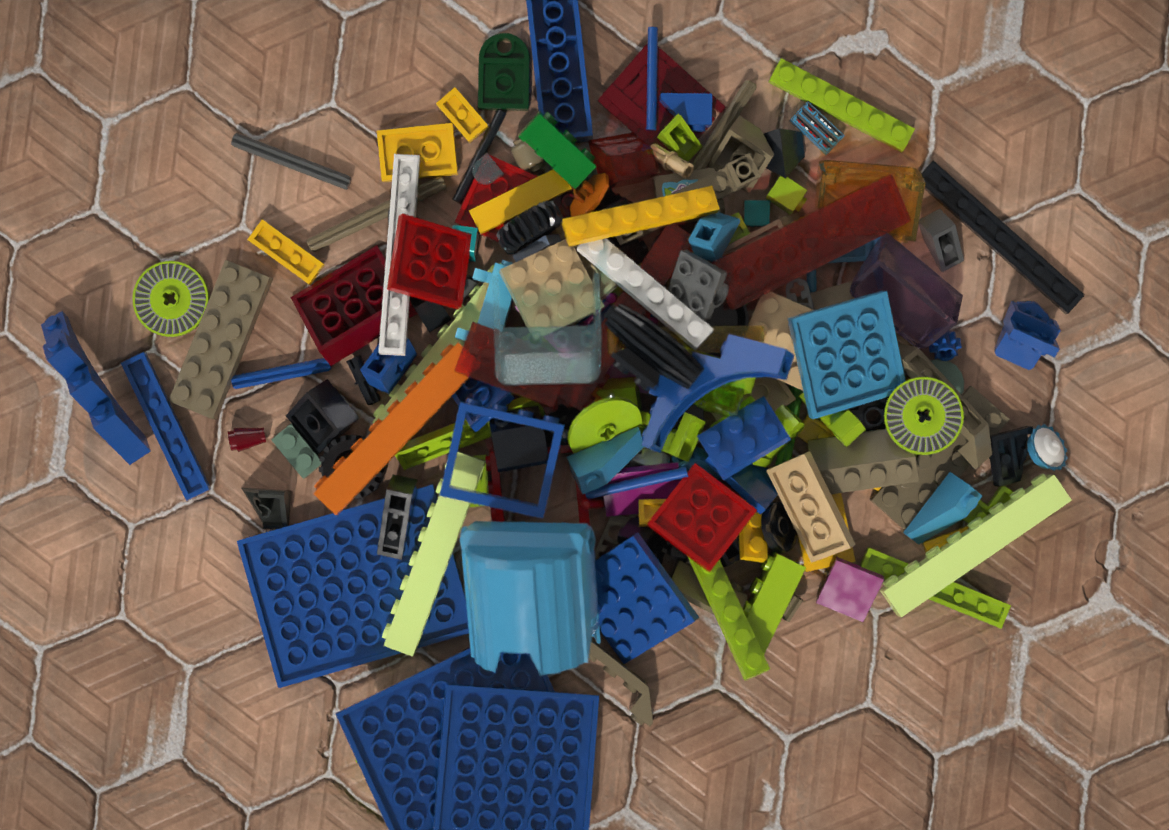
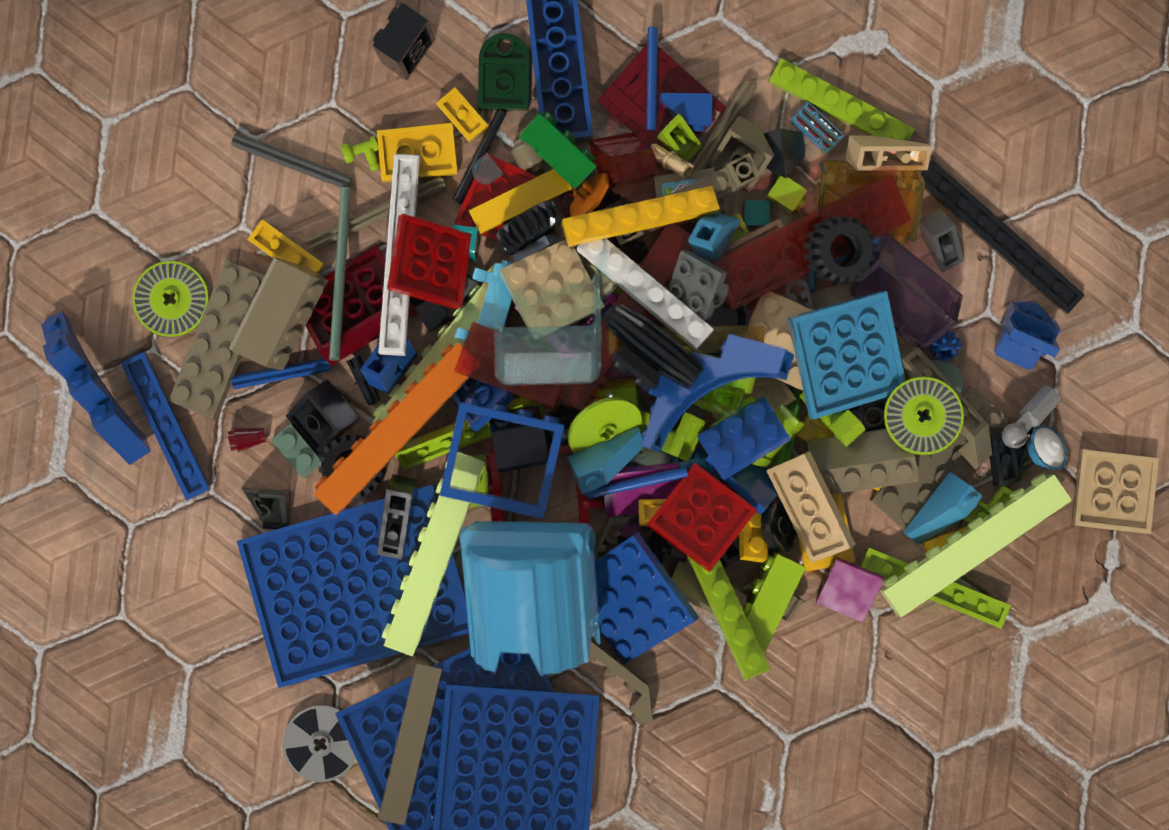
(278, 313): none -> dark tan slope
(301, 748): none -> light grey piece
(340, 268): none -> sand green piece
(367, 147): none -> lime piece
(403, 40): none -> black brick
(409, 744): none -> dark tan tile
(820, 249): none -> black tyre
(886, 154): none -> tan slope
(1031, 415): none -> light grey piece
(1115, 491): none -> tan plate

